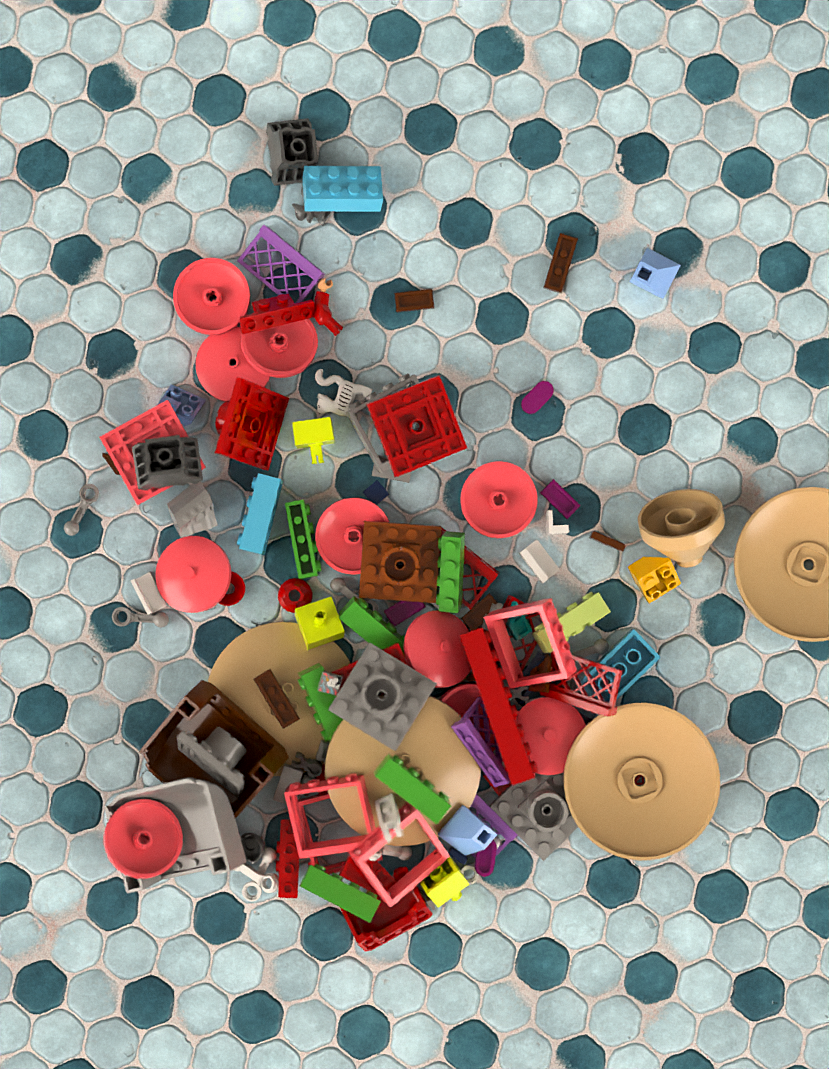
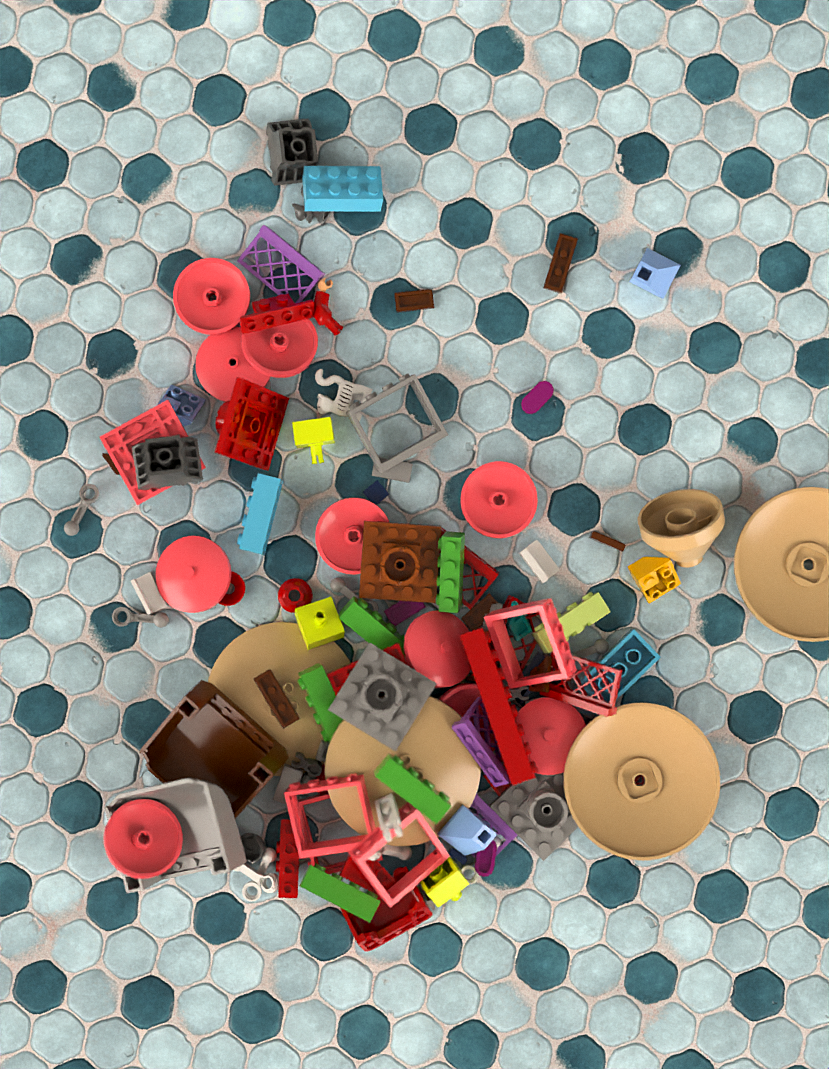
(192, 510): light grey slope -> none
(216, 757): light grey piece -> none
(301, 538): bright green brick -> none
(329, 683): tile -> none
(435, 431): red piece -> none
(554, 529): white panel -> none
(560, 499): magenta tile -> none

